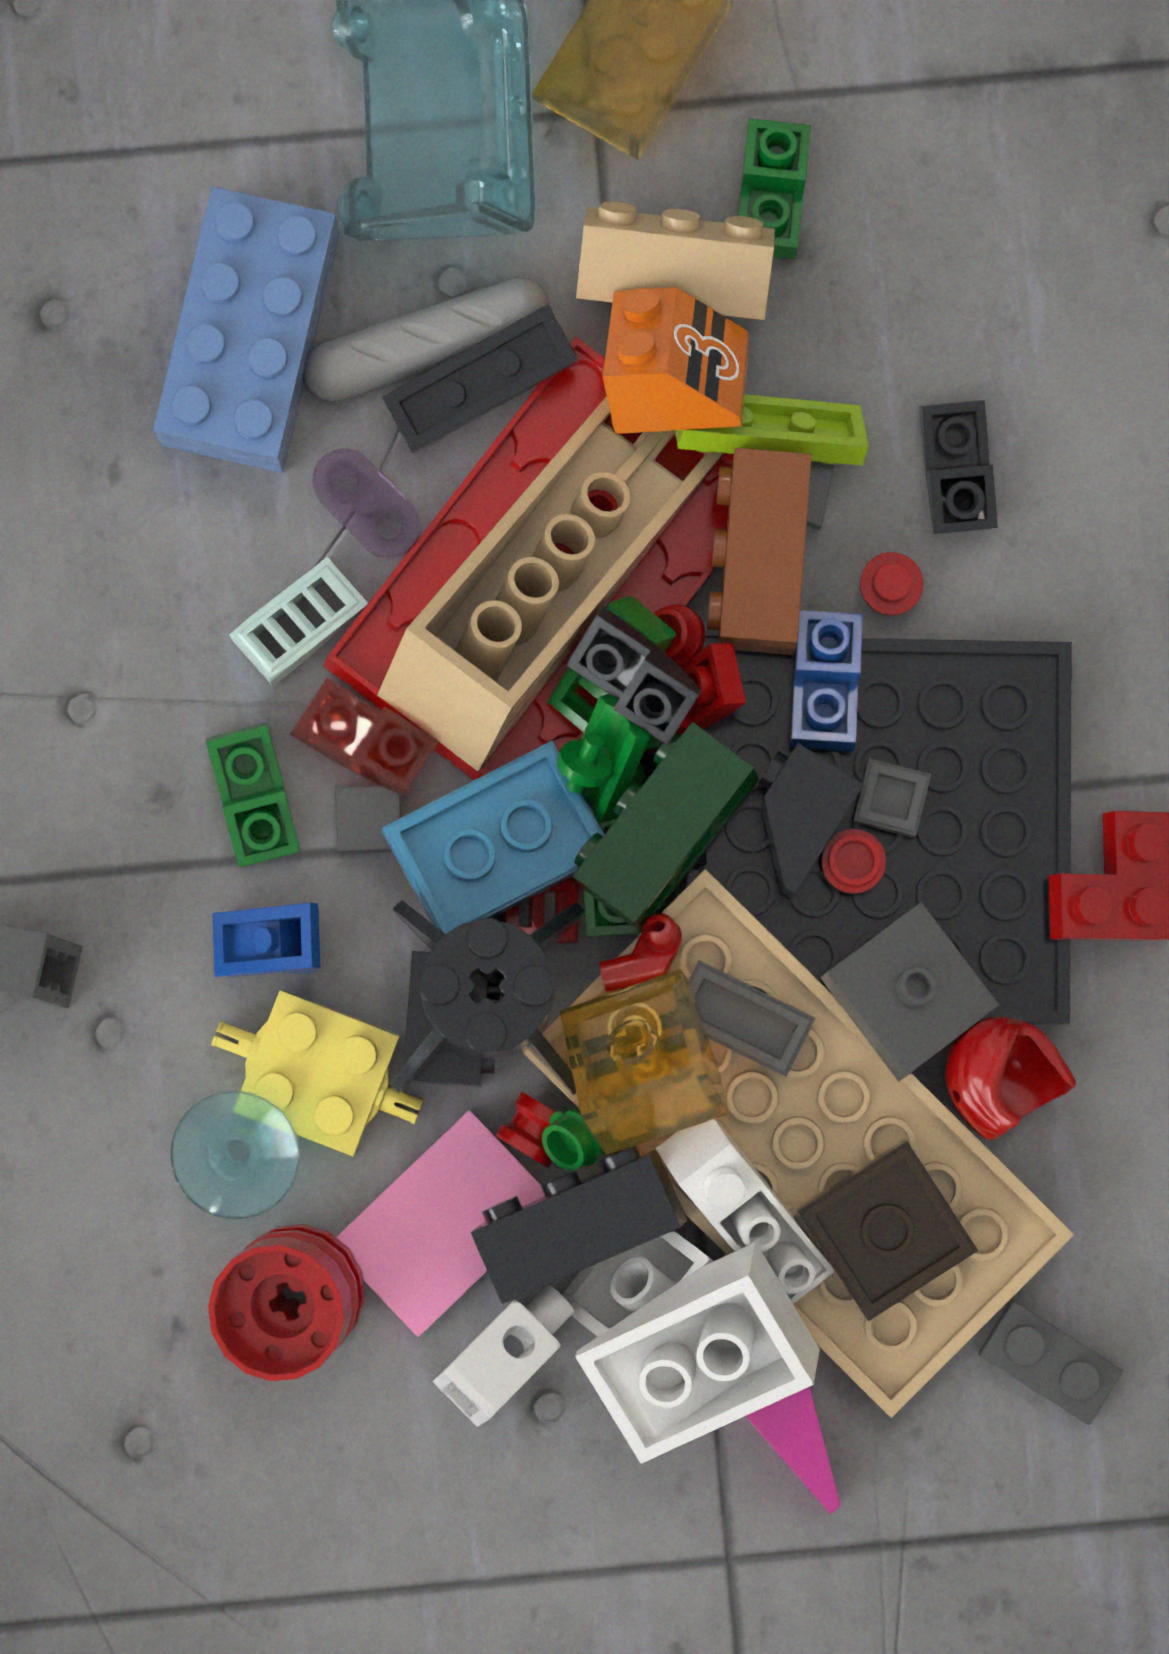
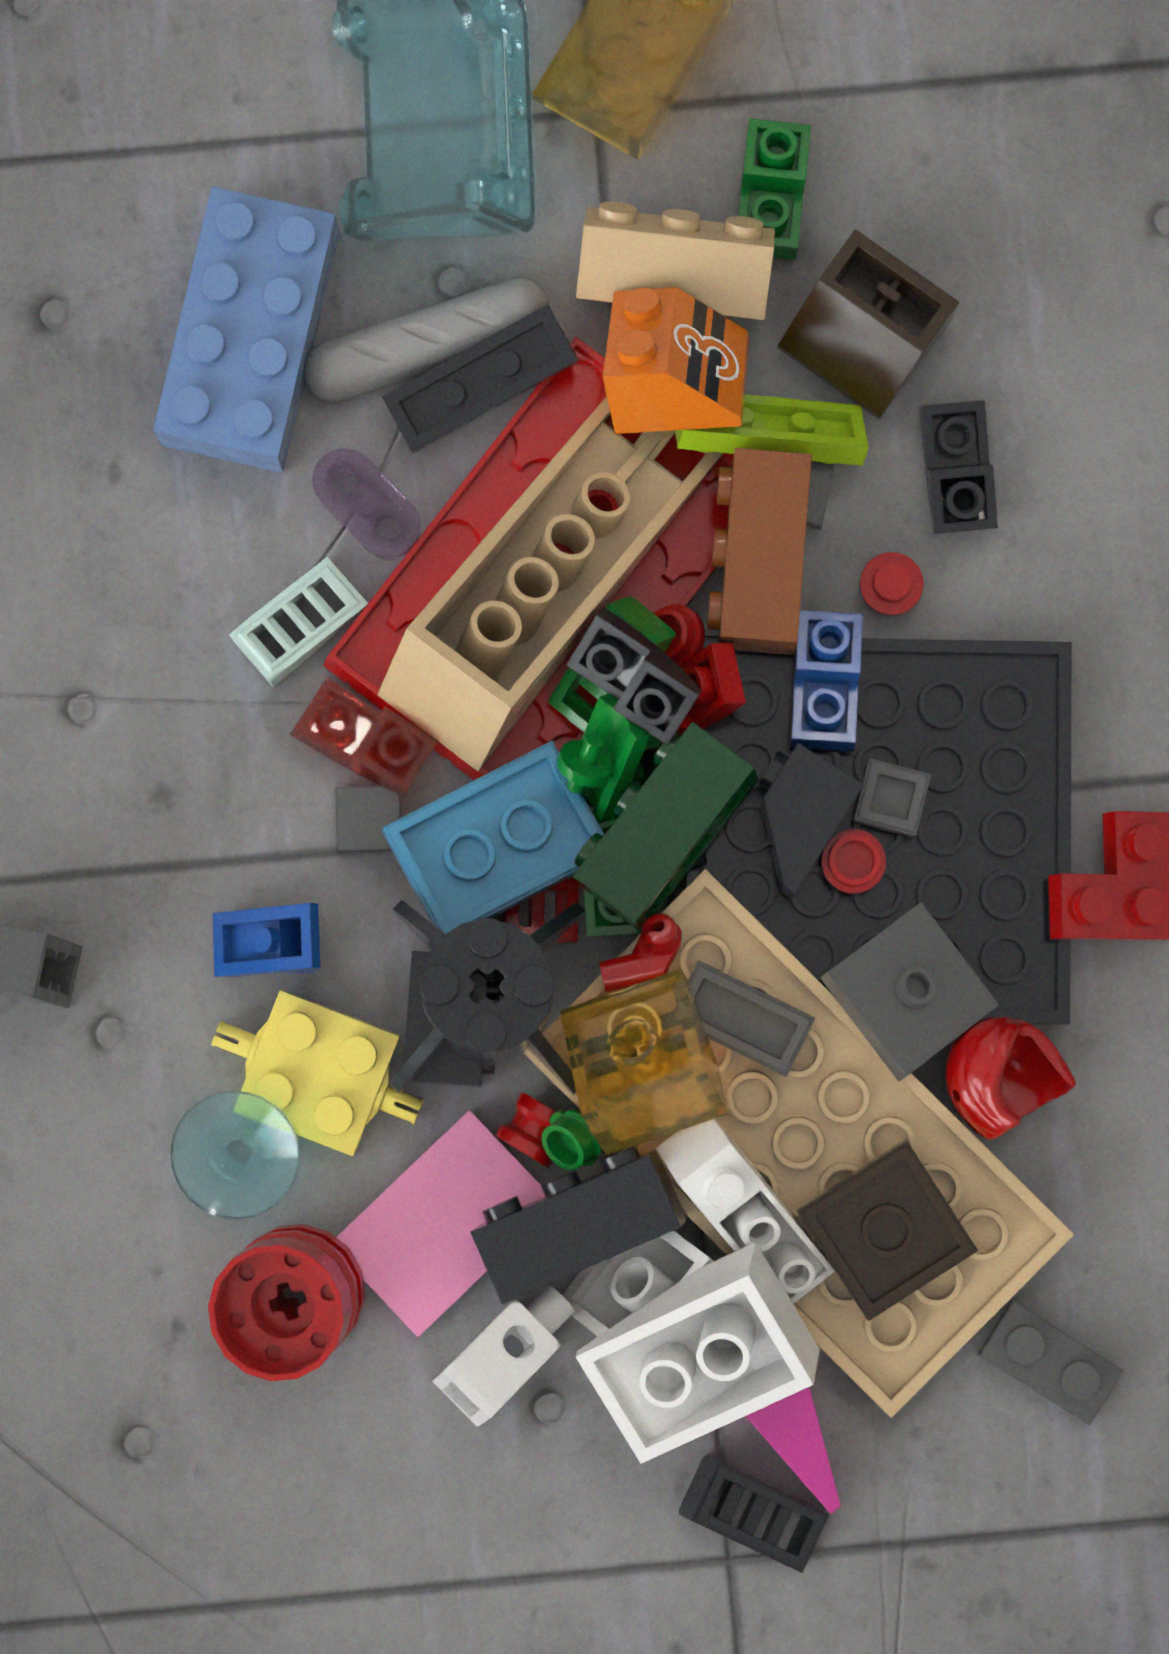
(253, 794): green slope -> none
(704, 1491): none -> black slope
(868, 324): none -> dark brown slope

